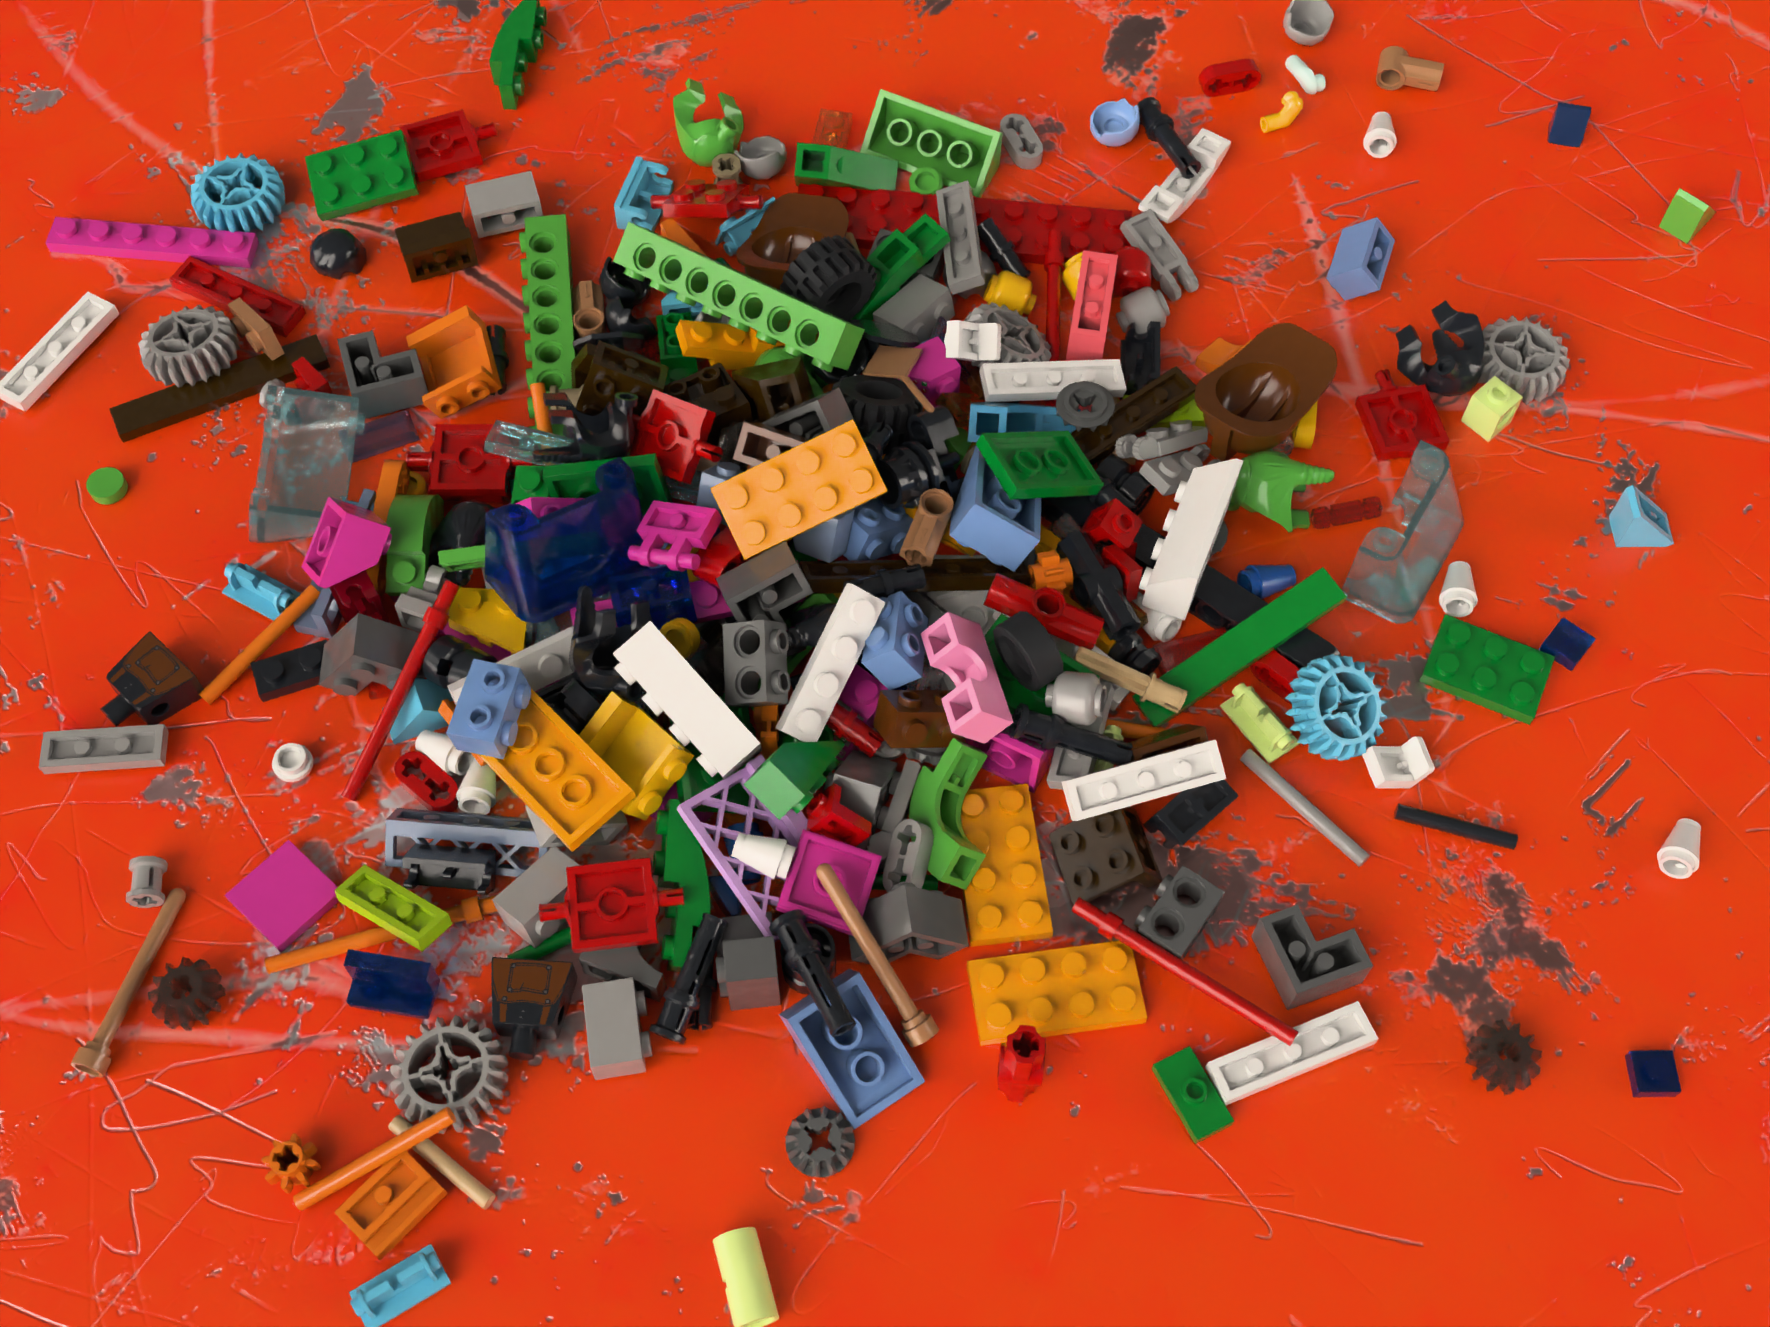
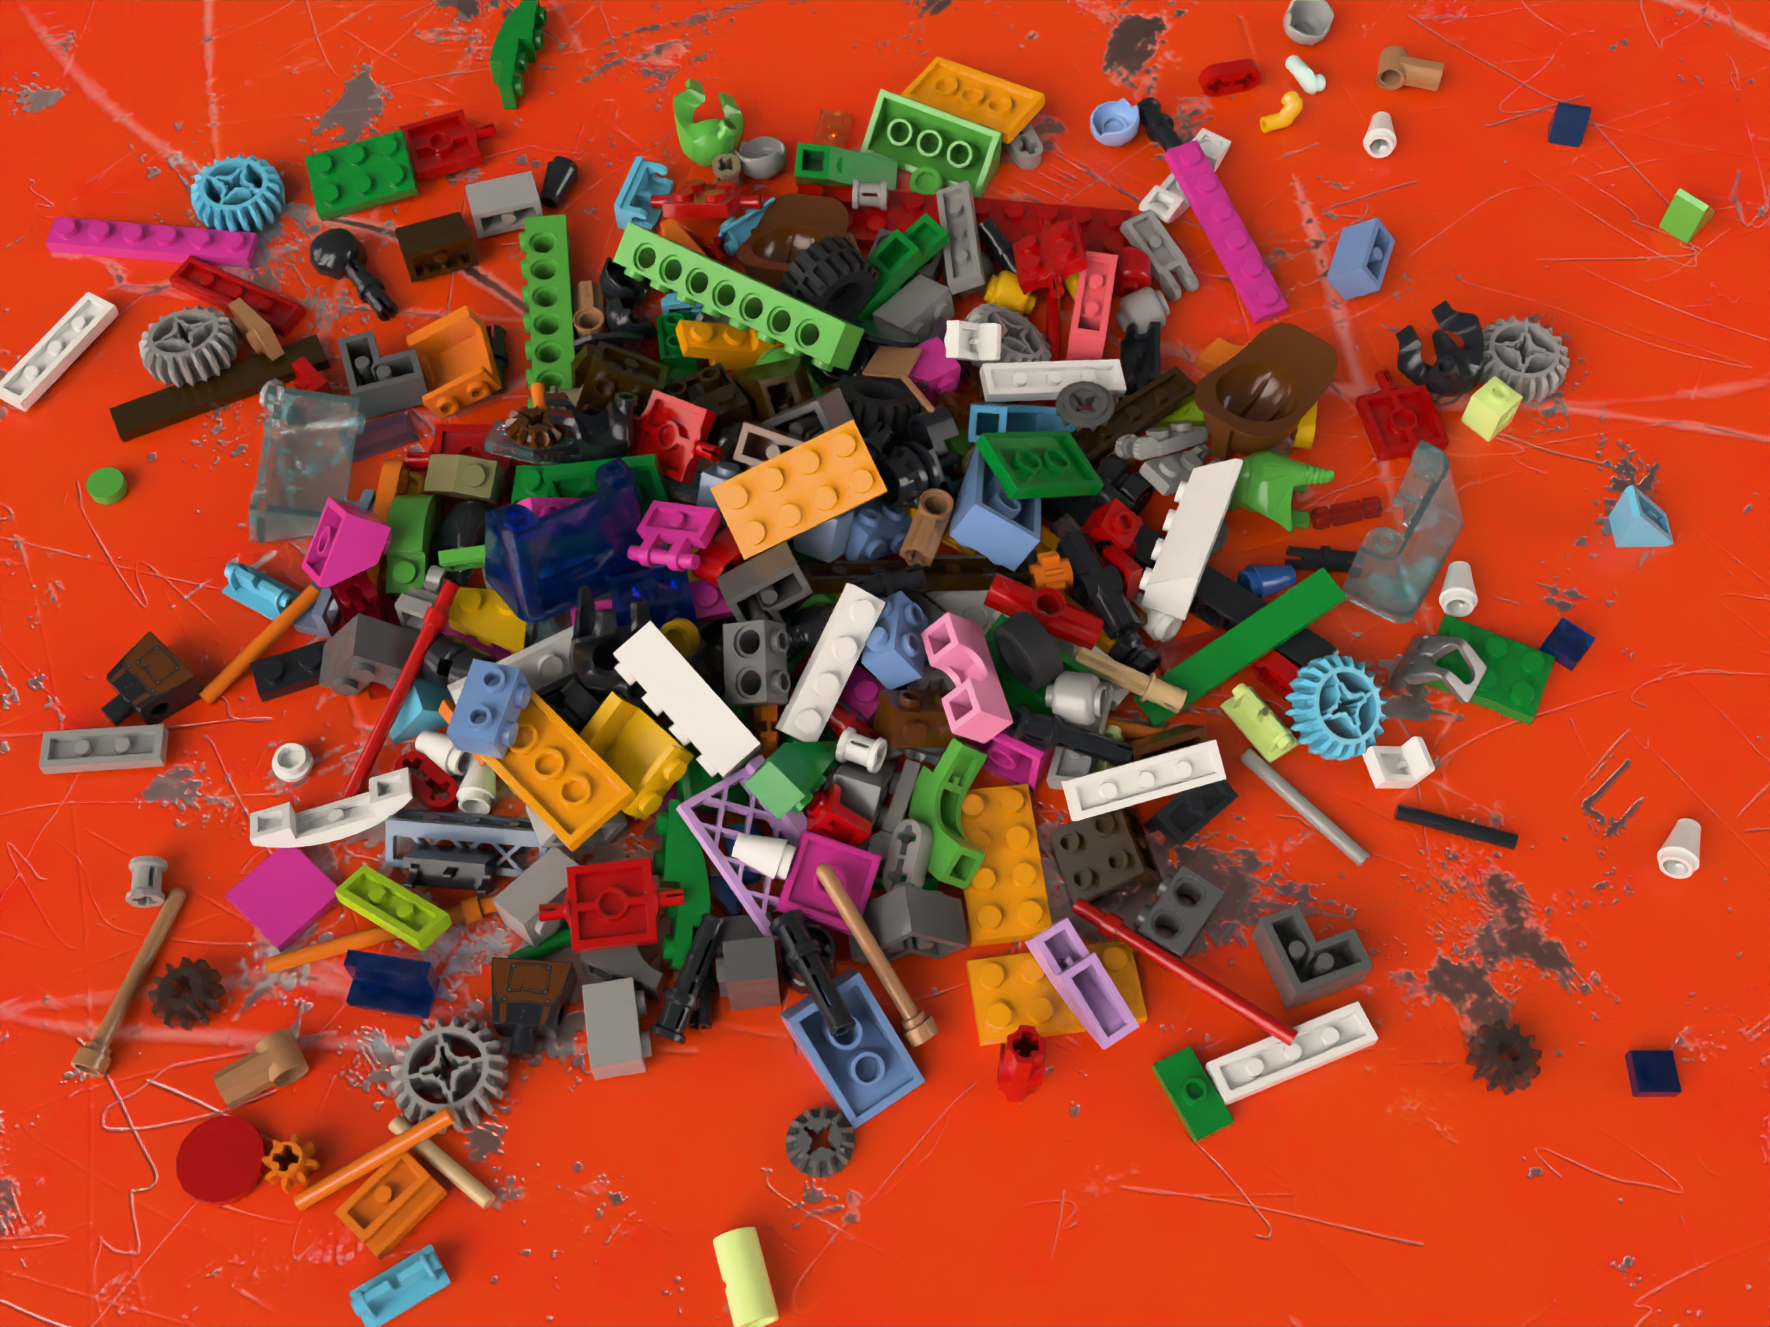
(221, 1160): none -> red tile
(273, 1063): none -> medium nougat piece
(284, 828): none -> white slope
(371, 290): none -> black pin
(465, 477): none -> olive slope
(540, 433): none -> reddish brown gear
(558, 180): none -> black cone
(714, 251): none -> red hand
(859, 199): none -> light grey bush
(861, 750): none -> white bush
(976, 97): none -> light orange plate
(1050, 256): none -> red plate
(1082, 983): none -> lavender slope
(1226, 232): none -> dark pink plate
(1317, 558): none -> black pin
(1421, 667): none -> flat silver piece

